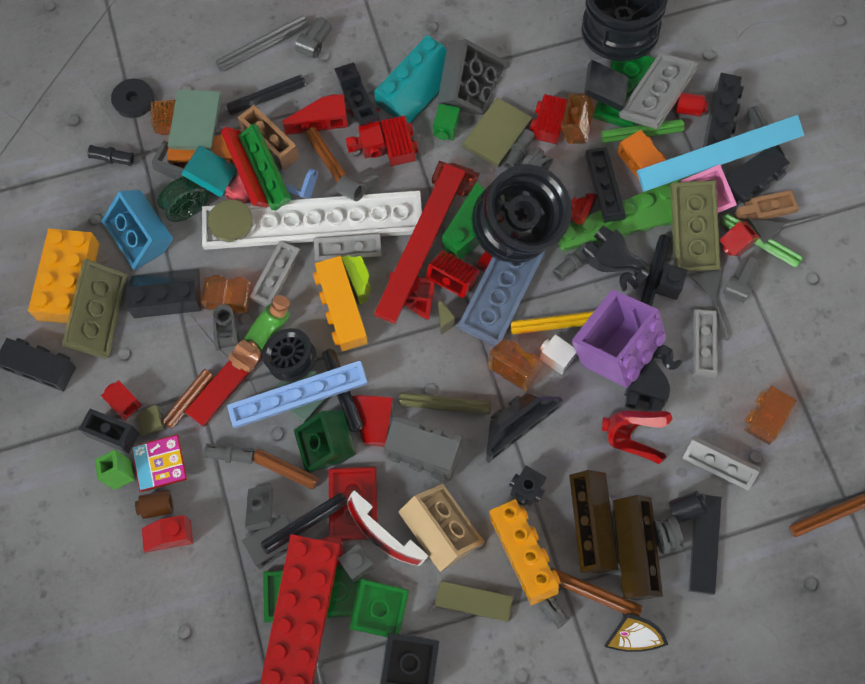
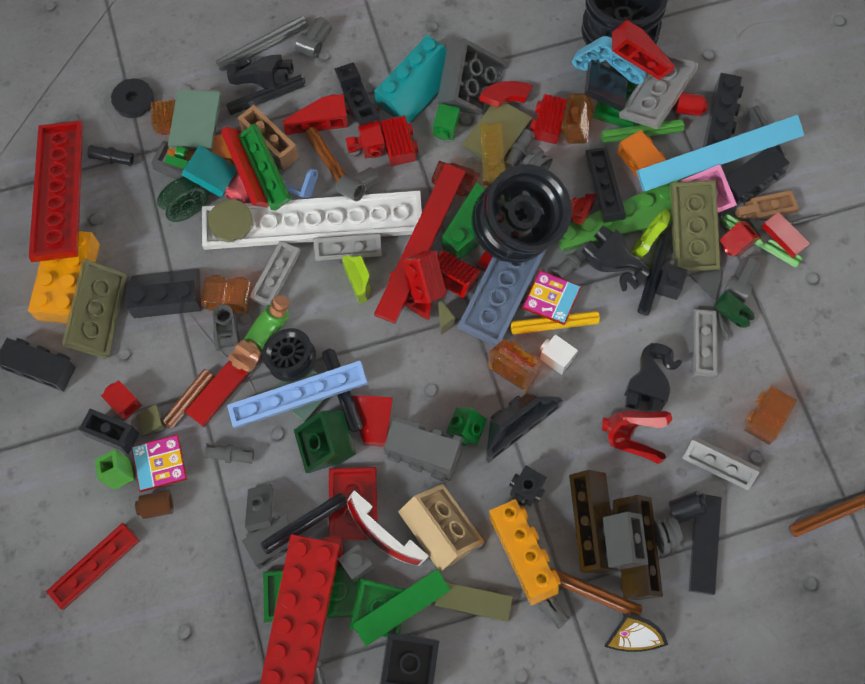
(56, 192): none -> red plate
(92, 566): none -> red tile
(136, 228): dark azure slope -> none
(167, 533): red slope -> none
(179, 158): none -> green tile
(264, 72): none -> black hips
(285, 469): dark orange axle -> none
(341, 304): light orange brick -> none
(401, 607): none -> green tile
(425, 277): none -> red brick
(445, 403): olive axle -> none
(467, 424): none -> green brick
(491, 151): none -> clear yellow plate
(505, 92): none -> red tile
(551, 297): none -> piece
(619, 338): medium lavender container -> none
(625, 540): none -> dark grey brick
(627, 69): none -> medium azure beam
(639, 49): none -> red slope
(653, 230): none -> lime tile
(734, 310): none -> dark green piece
(785, 234): none -> tile

